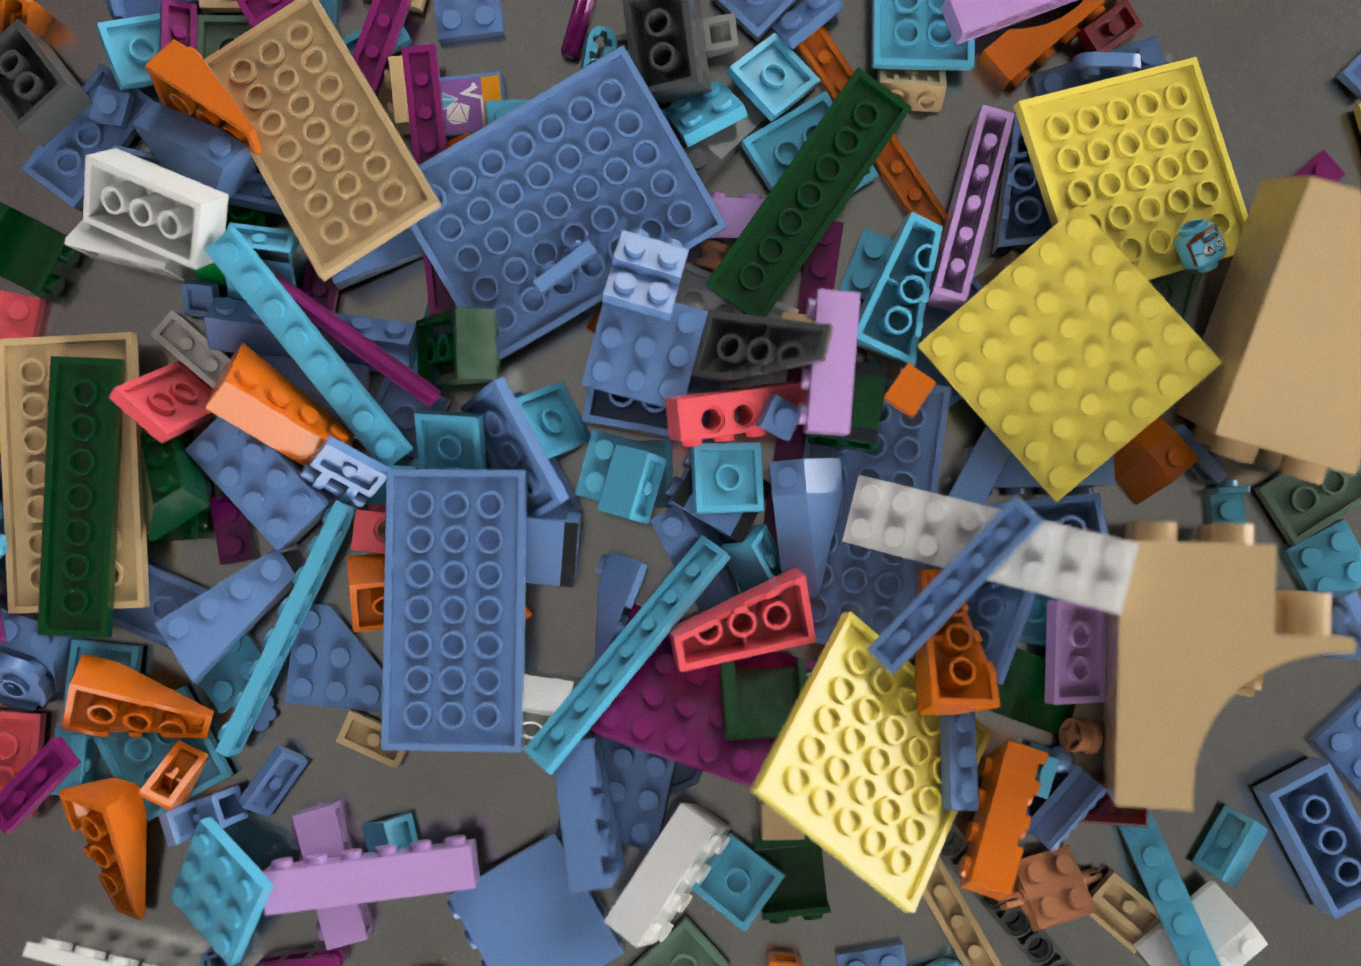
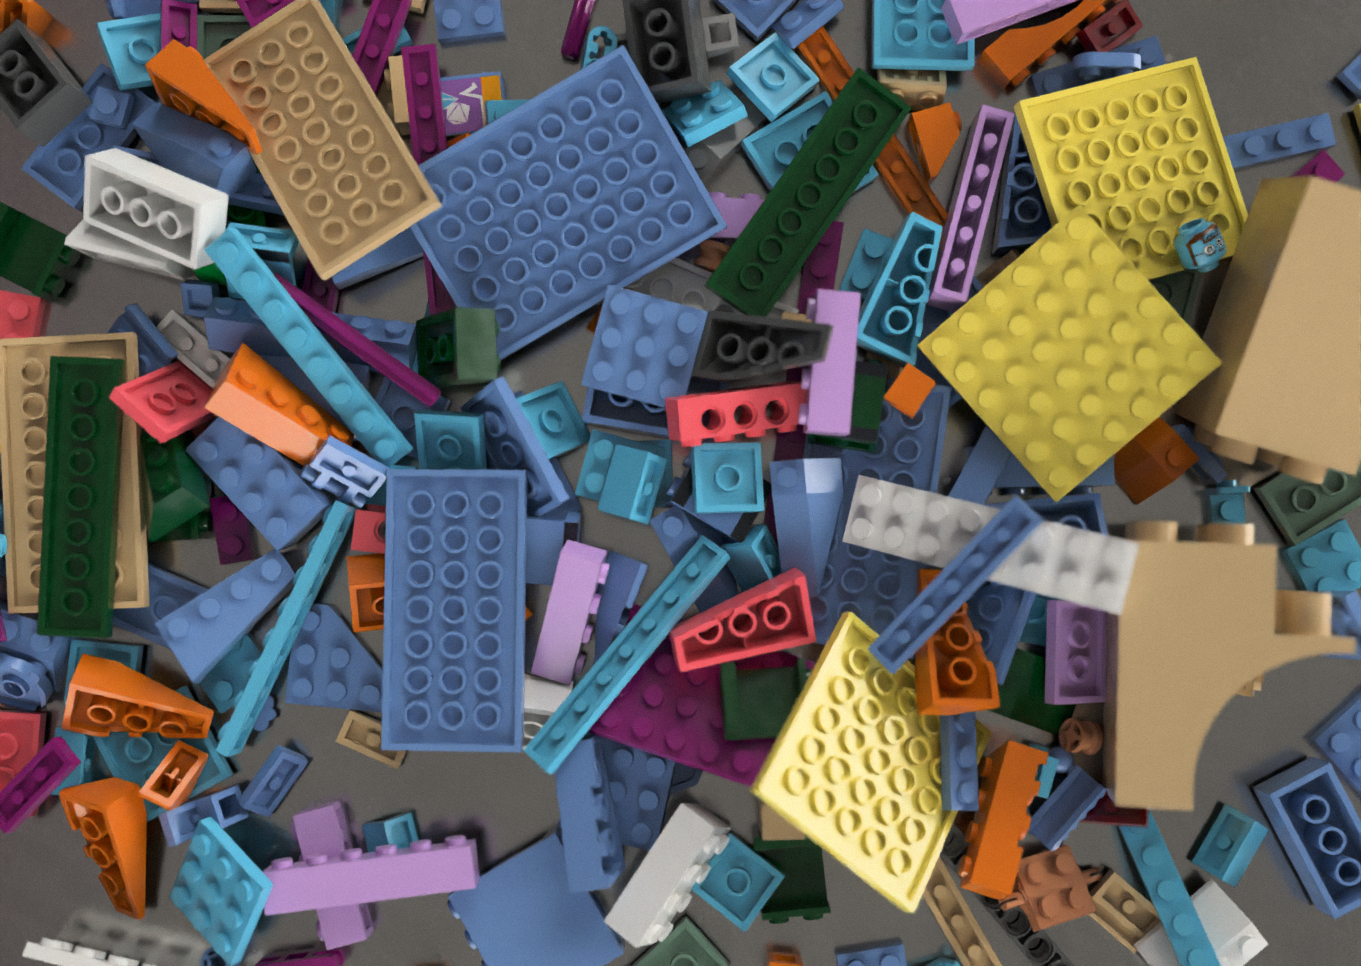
(153, 348): none -> medium blue plate
(552, 274): medium blue plate -> none
(569, 612): none -> lavender brick
(645, 274): medium blue plate -> none
(778, 417): medium blue plate -> none
(933, 137): none -> orange slope
(1280, 141): none -> medium blue plate

